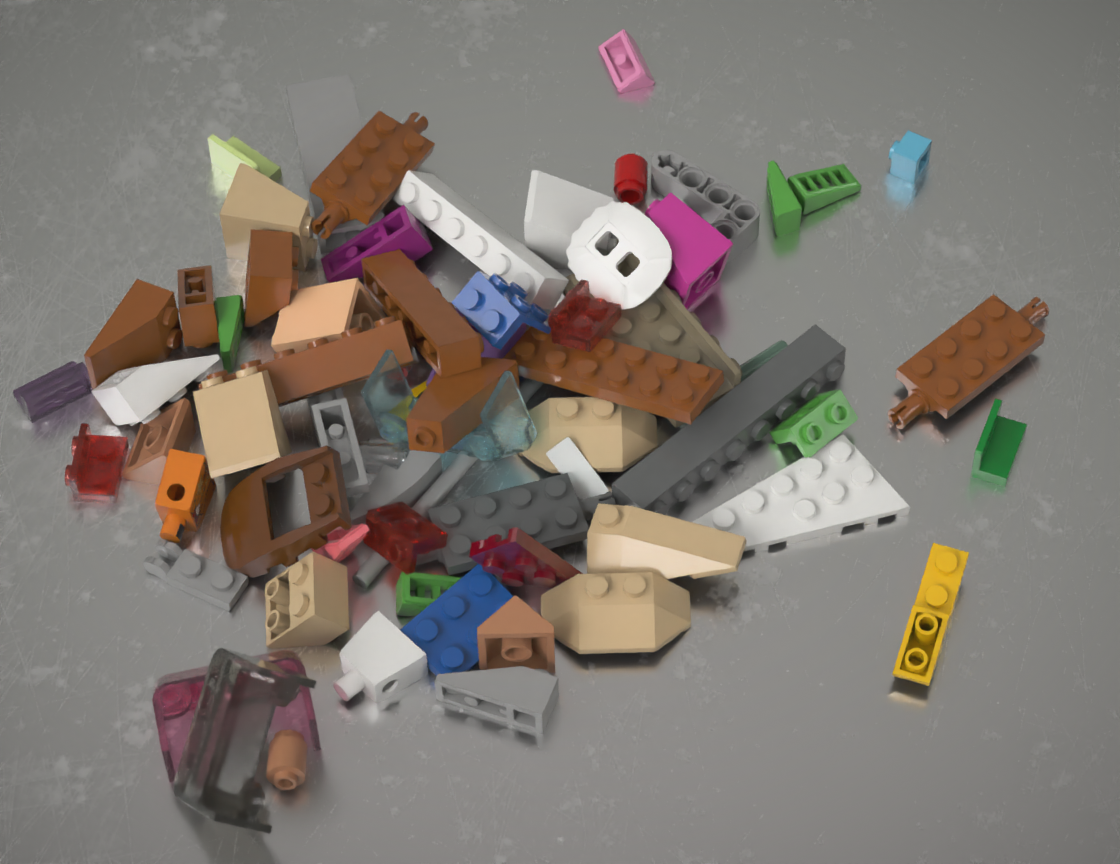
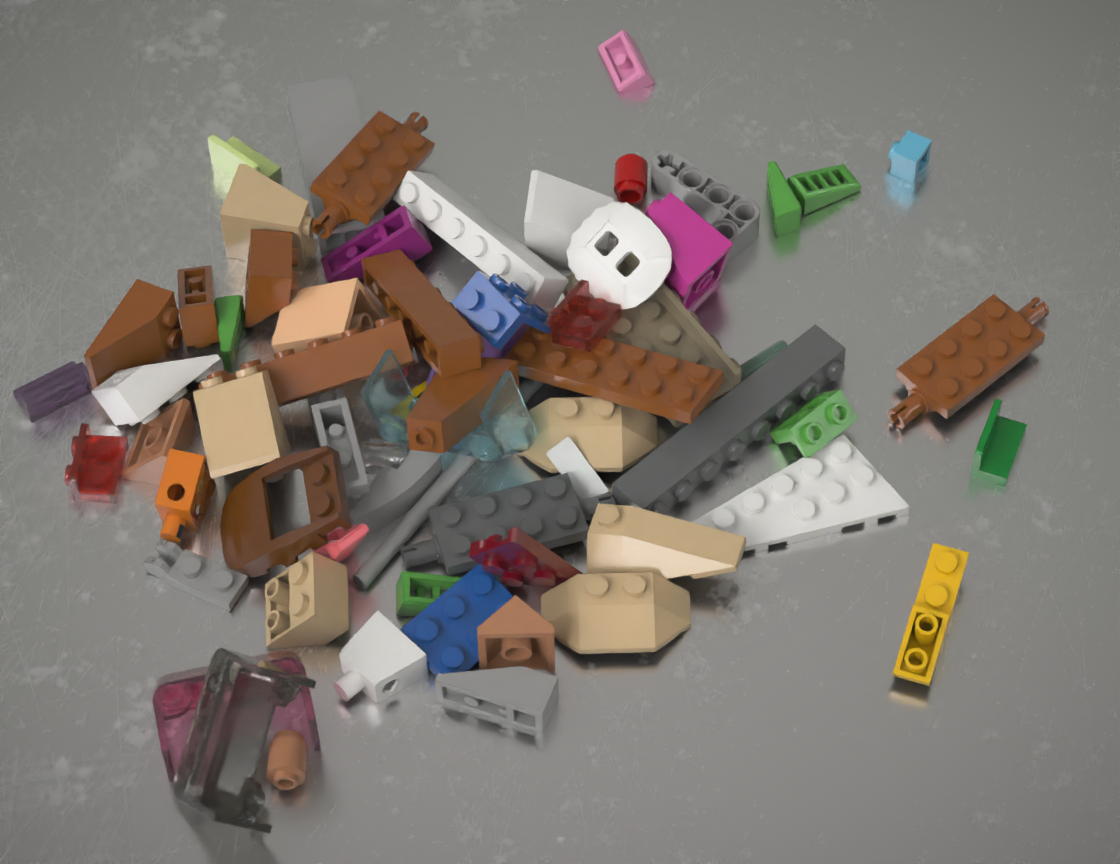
(401, 535): clear red bracket -> none

